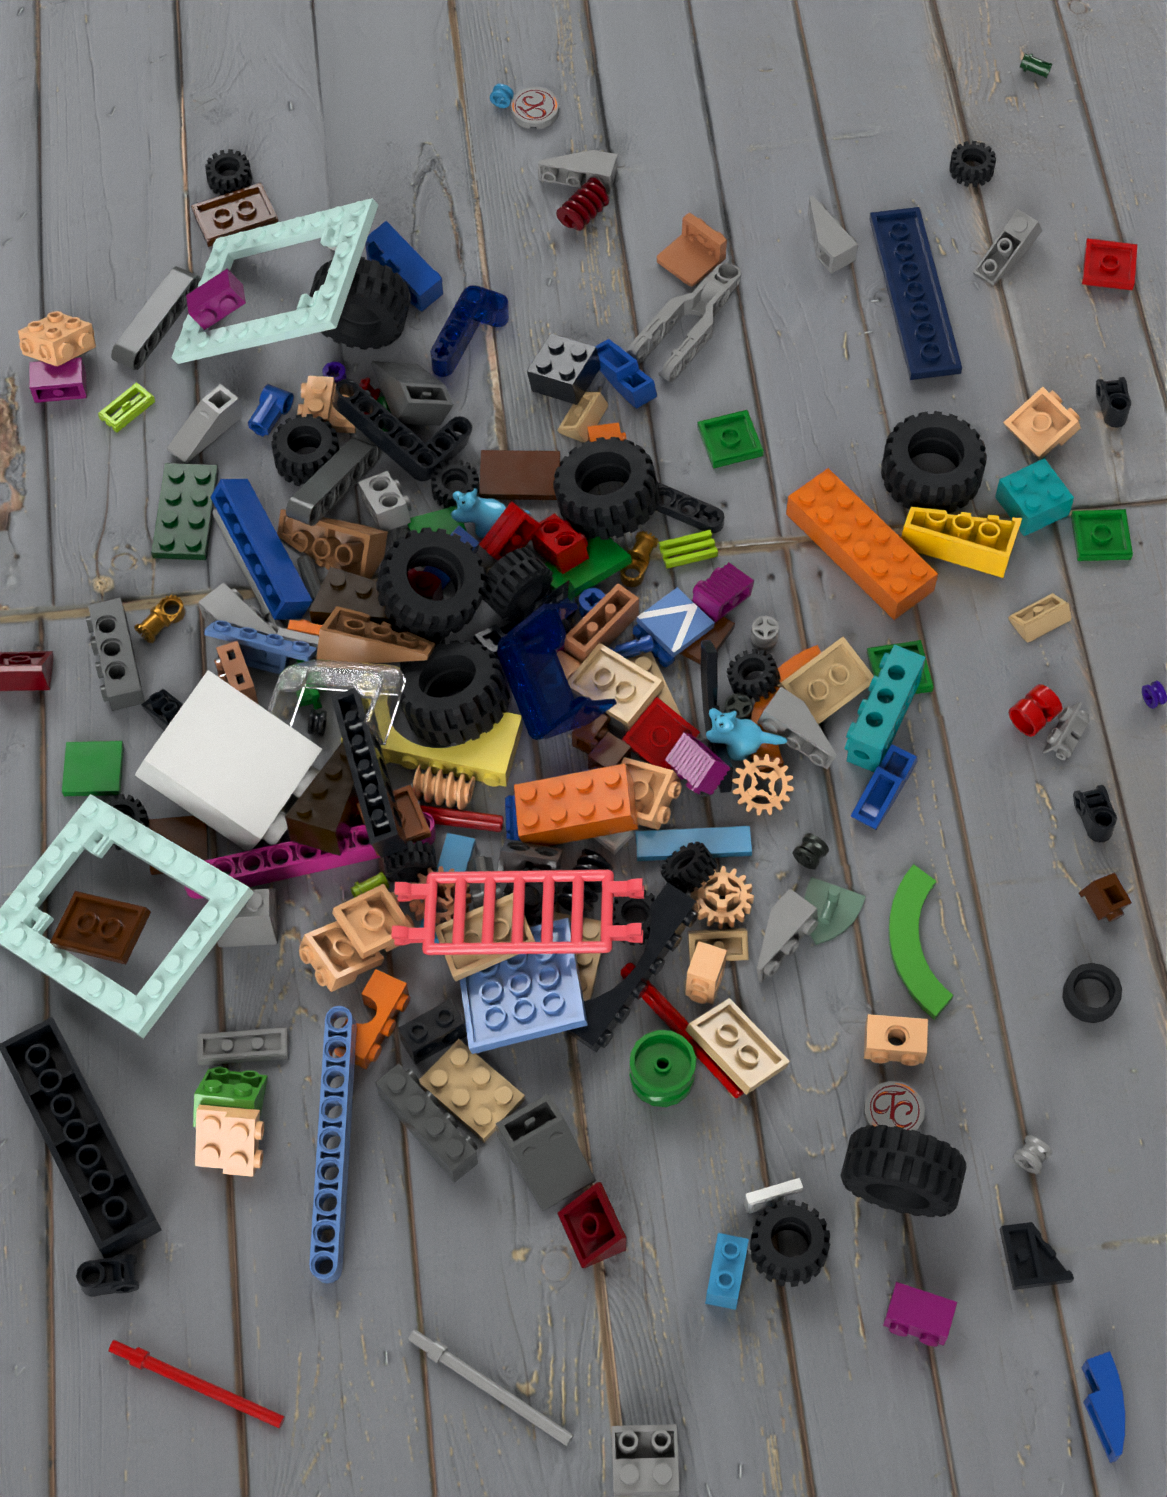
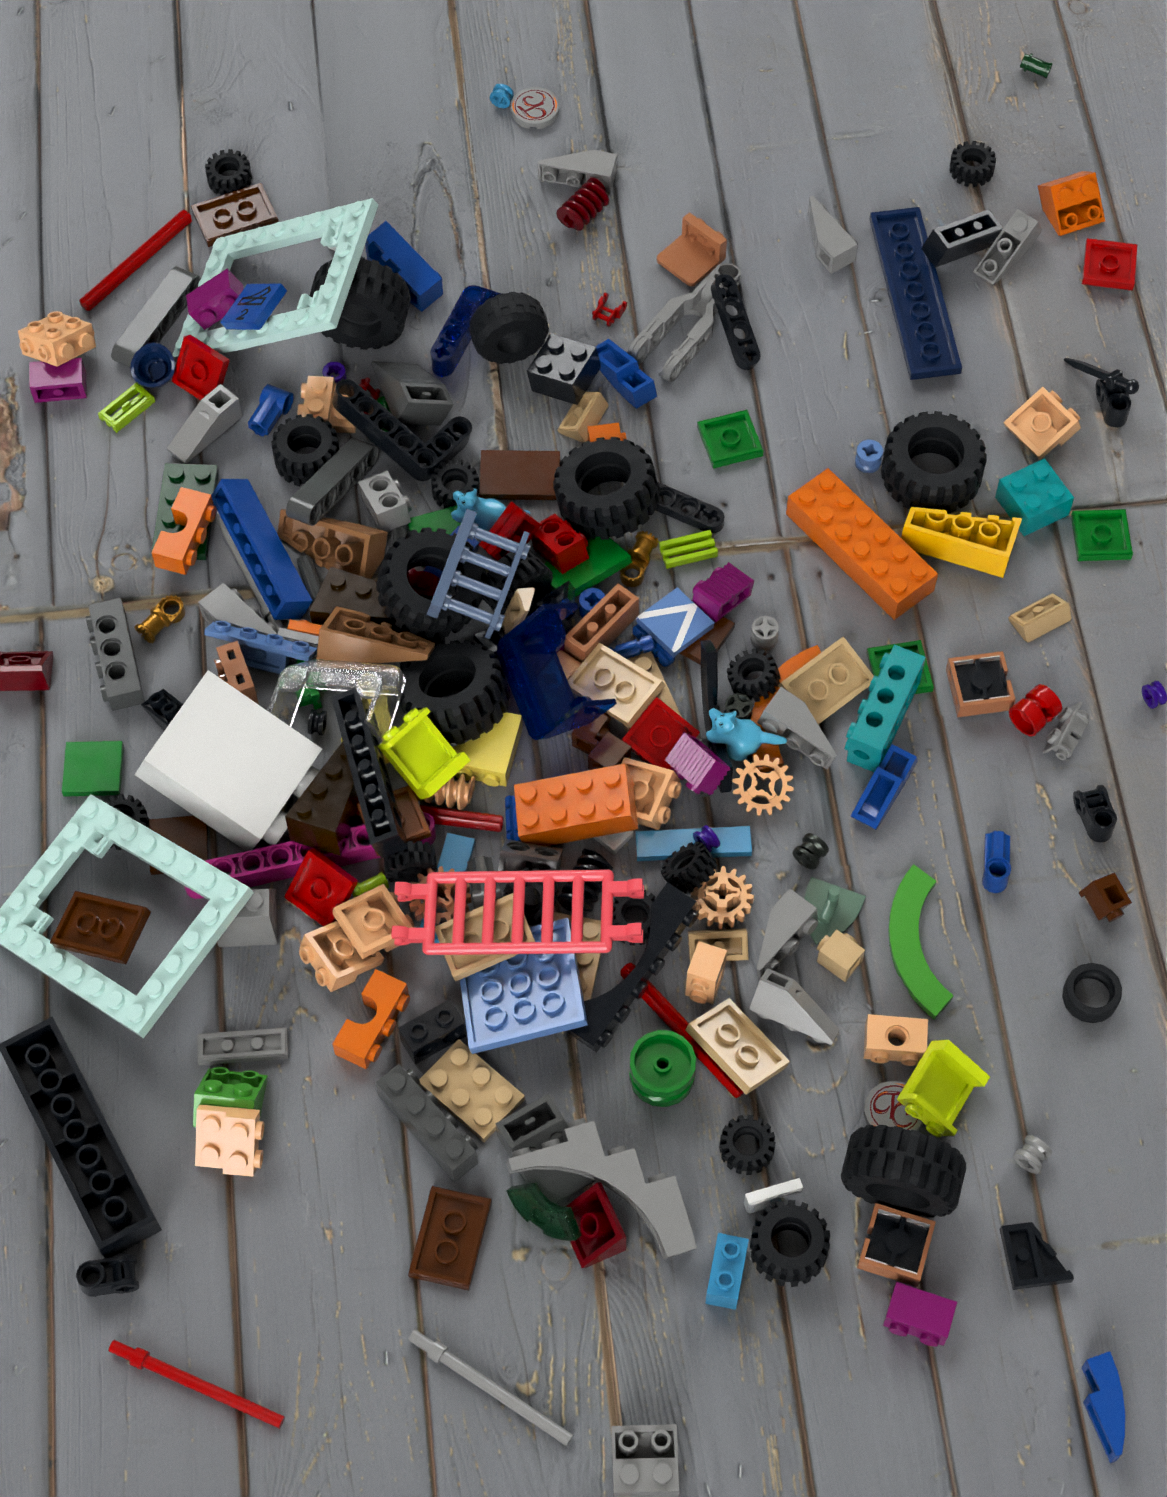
(135, 260): none -> red axle
(152, 365): none -> dark blue helmet
(179, 550): none -> orange arch
(199, 368): none -> red plate
(253, 306): none -> blue tile
(320, 887): none -> red plate
(335, 1157): medium blue beam -> none
(421, 753): none -> neon yellow panel
(450, 1238): none -> reddish brown tile
(452, 577): none -> sand blue fence
(508, 327): none -> black tyre
(517, 608): none -> tan slope
(536, 1207): none -> clear green tile
(582, 1154): none -> light grey arch
(616, 313): none -> red piece
(707, 837): none -> dark purple bush
(739, 321): none -> black beam
(747, 1127): none -> black tyre
(788, 1003): none -> light grey slope
(840, 954): none -> tan brick
(872, 462): none -> medium blue wheel
(896, 1245): none -> piece
(941, 1087): none -> neon yellow panel
(961, 238): none -> black brick
(980, 684): none -> piece
(996, 861): none -> blue piece
(1072, 202): none -> orange slope
(1112, 379): none -> black sword

